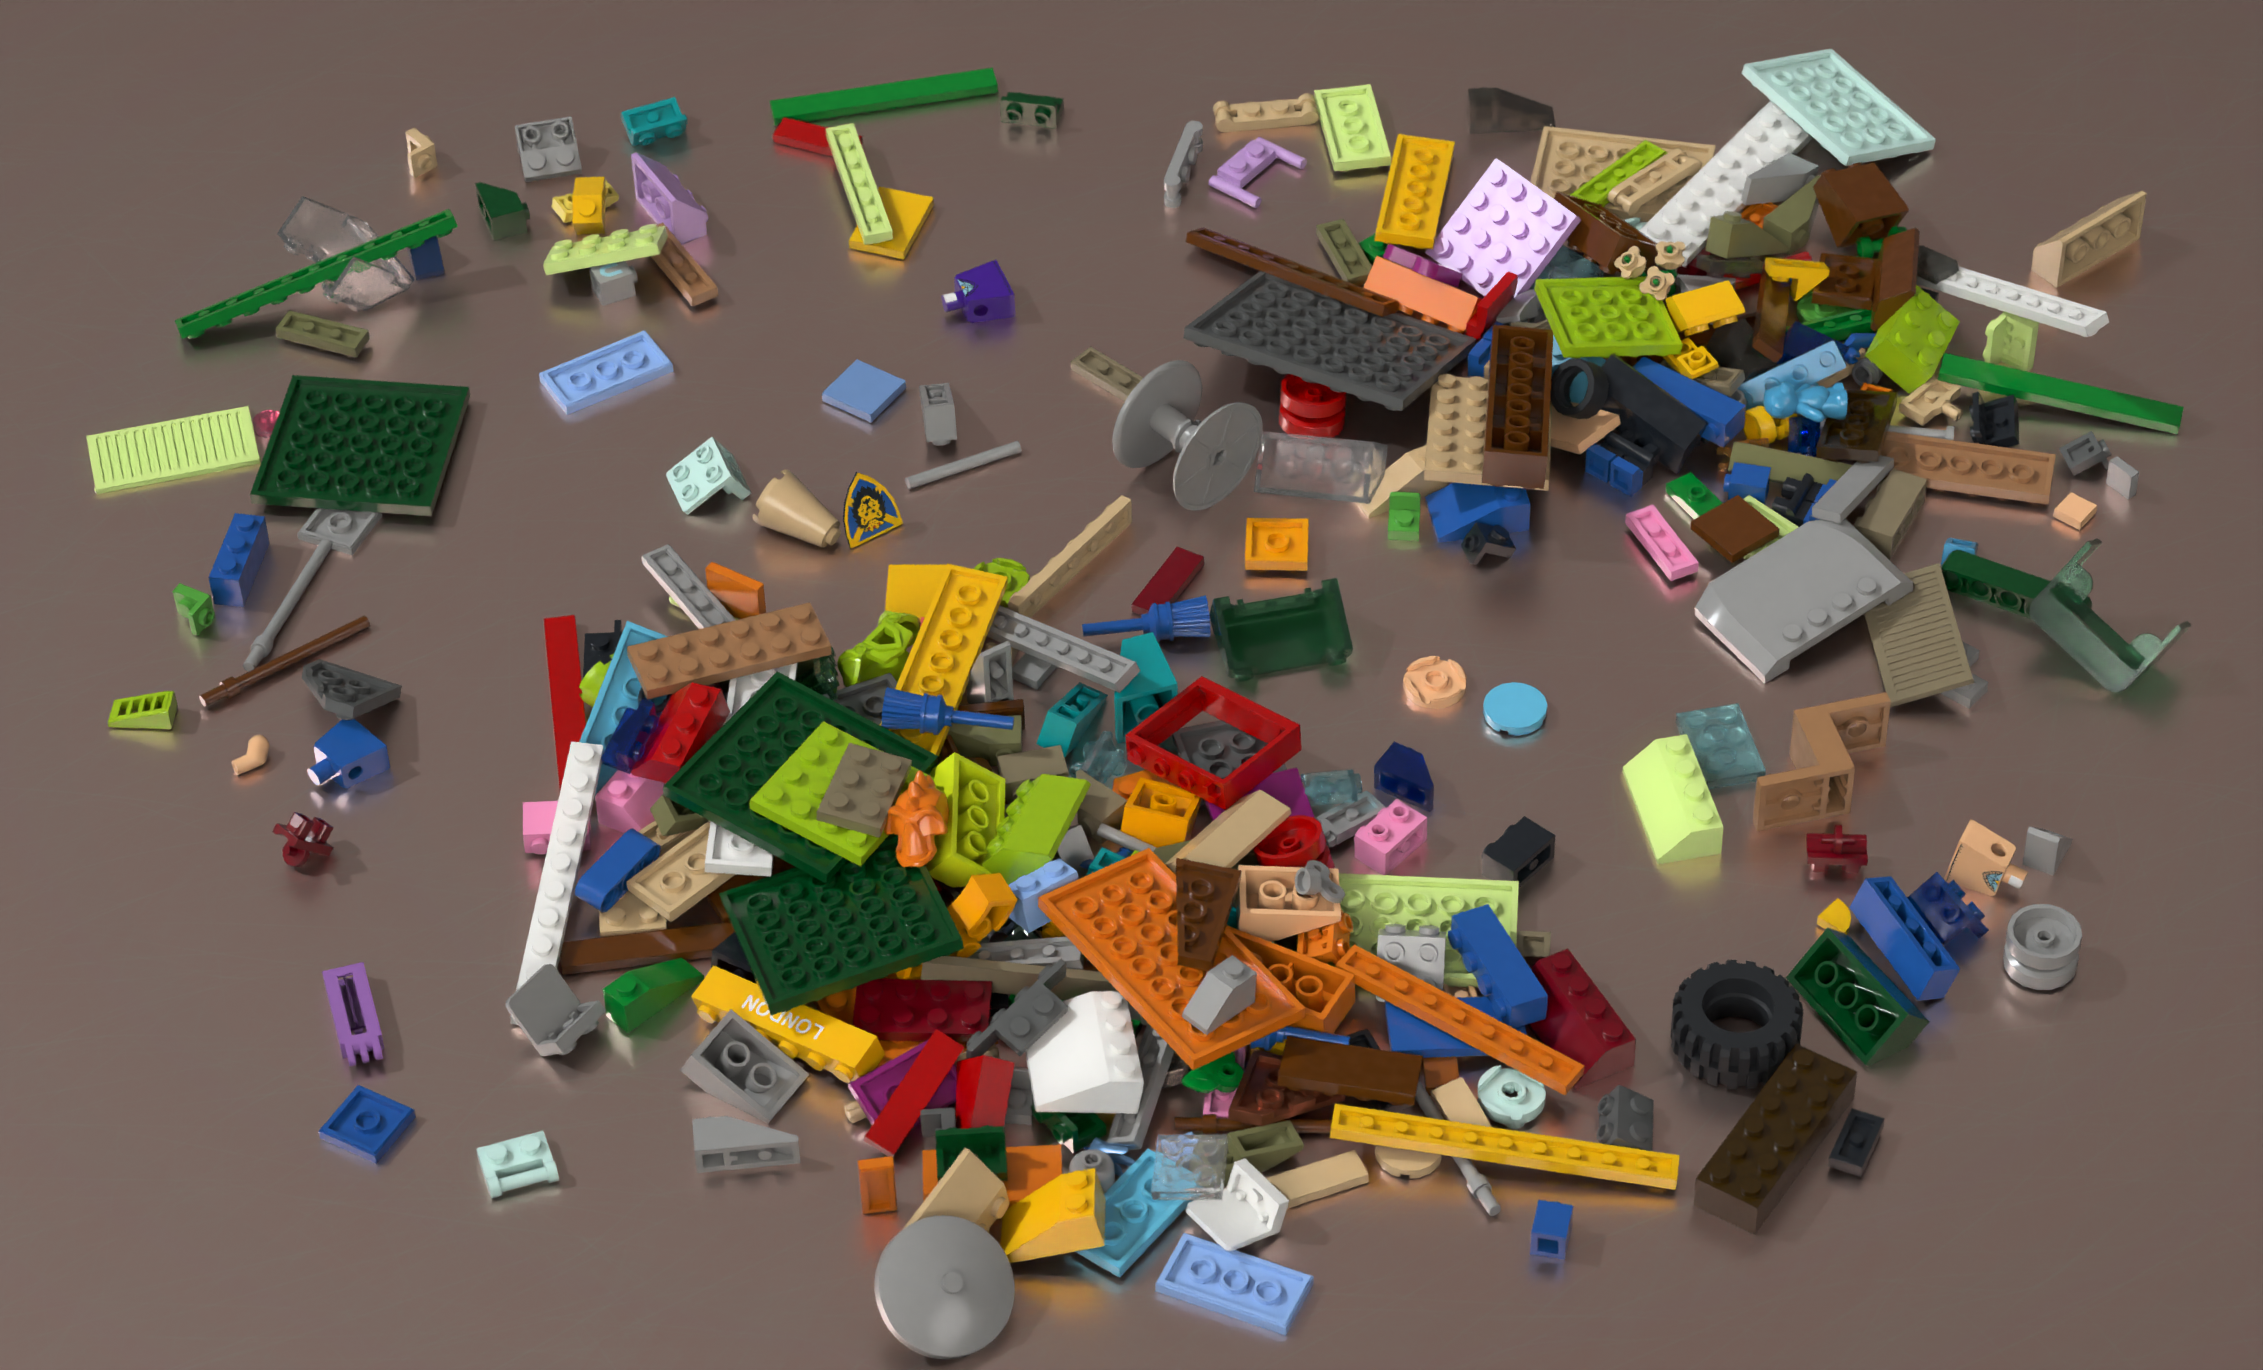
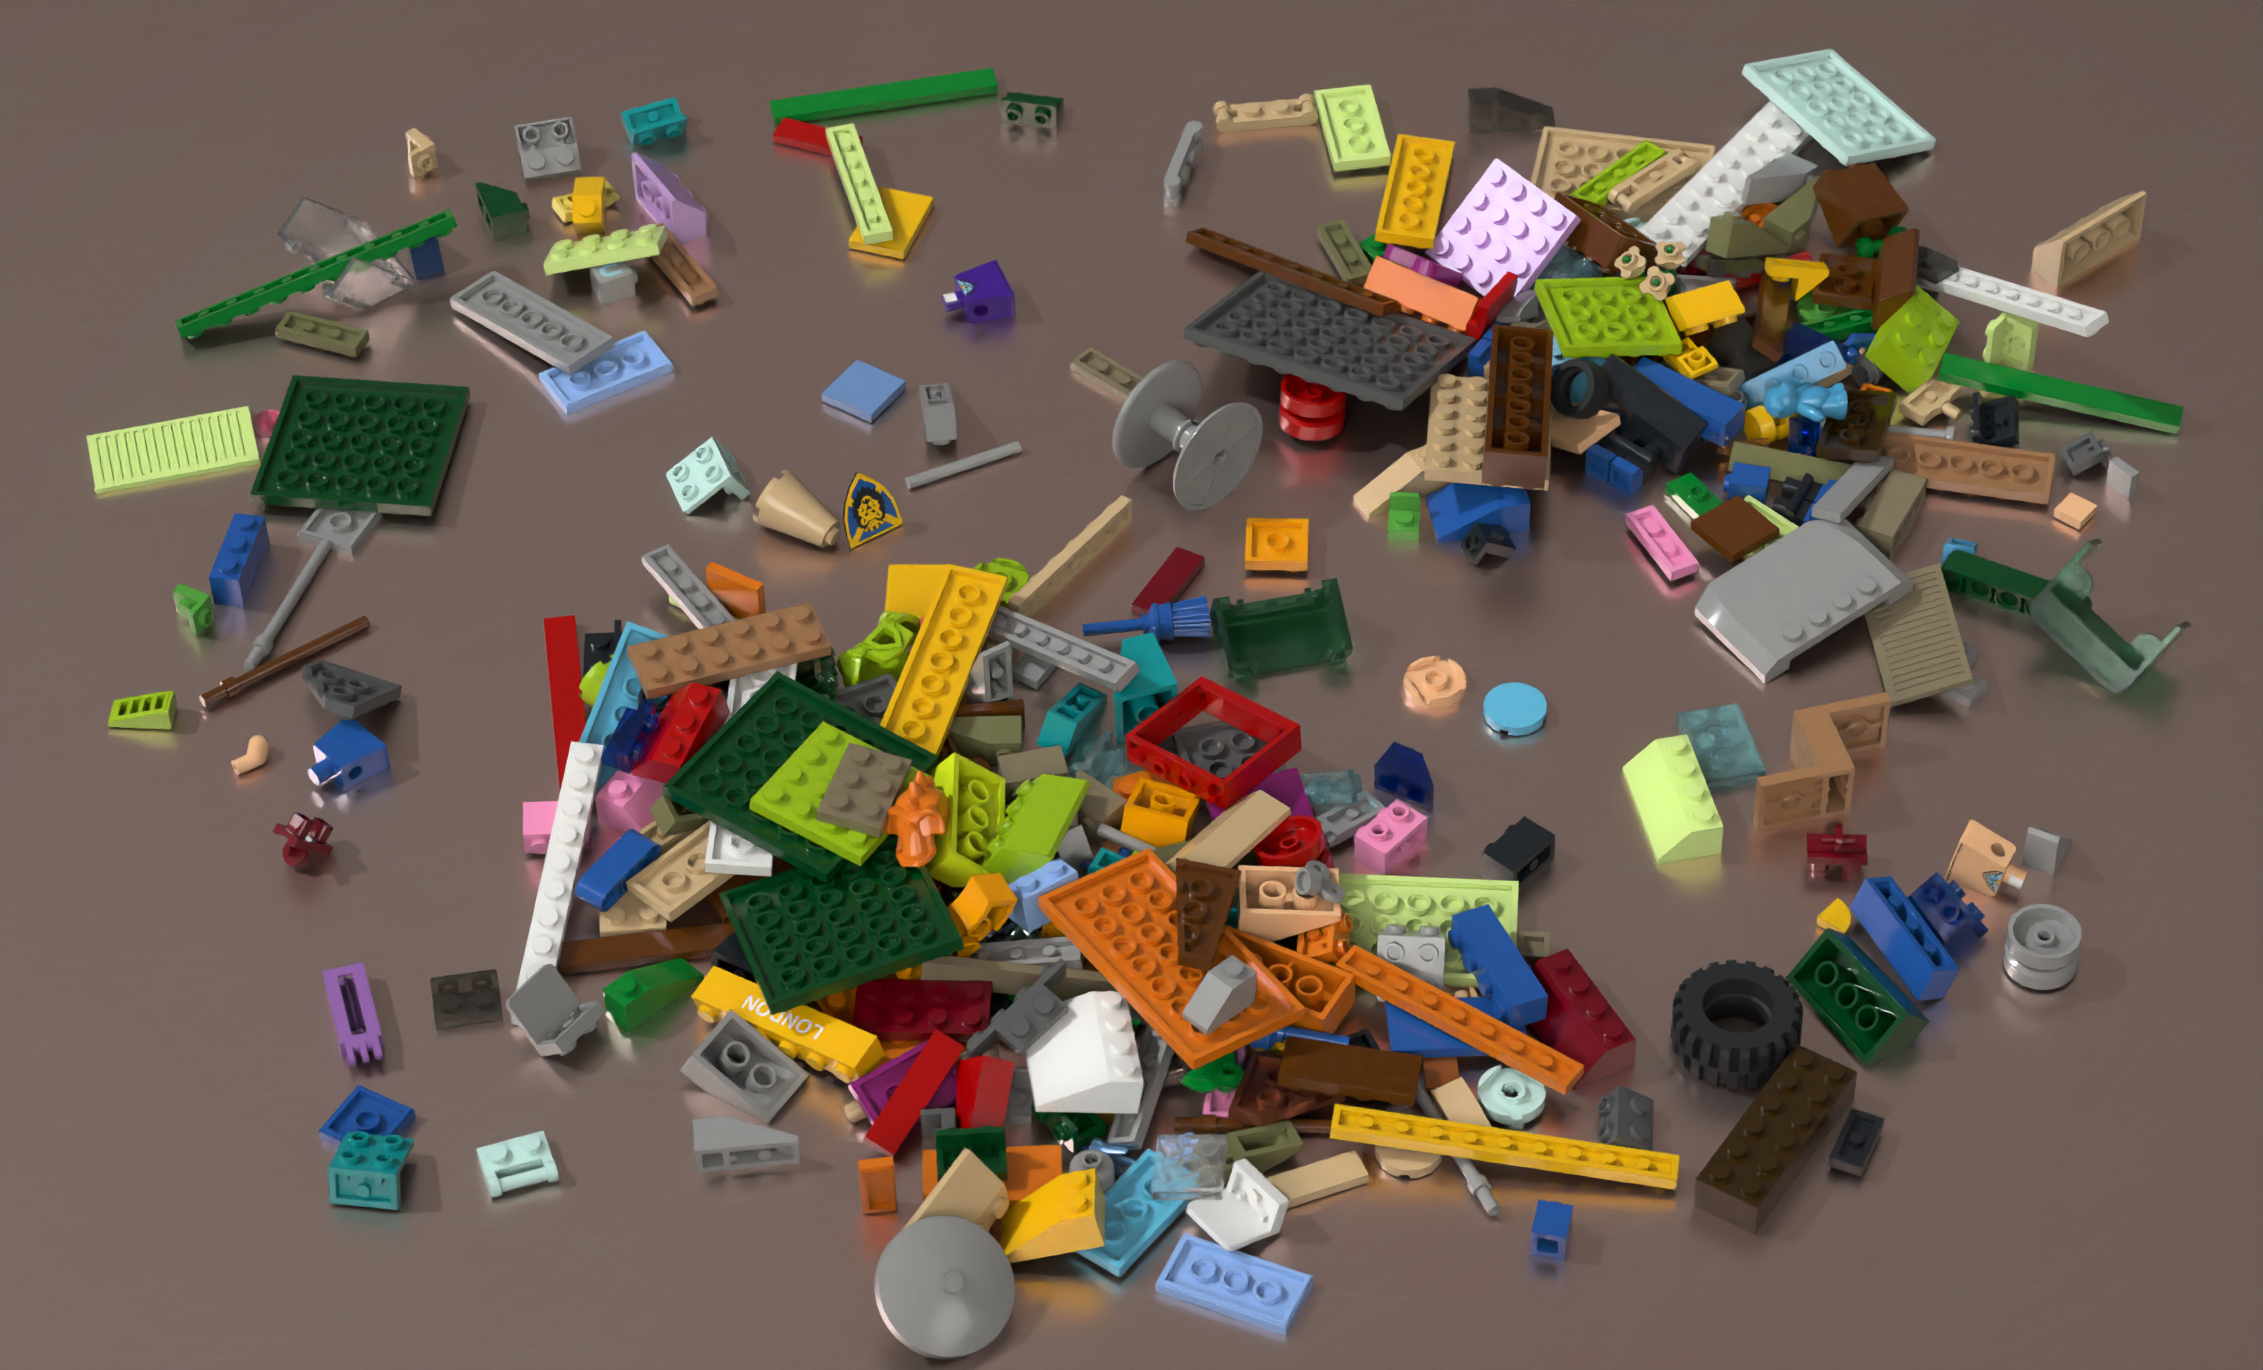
(368, 1170): none -> teal bracket
(466, 999): none -> clear smoke bracket
(532, 322): none -> light grey plate
(931, 713): blue piece -> none
(1248, 164): lavender plate -> none
(1319, 467): clear slope -> none

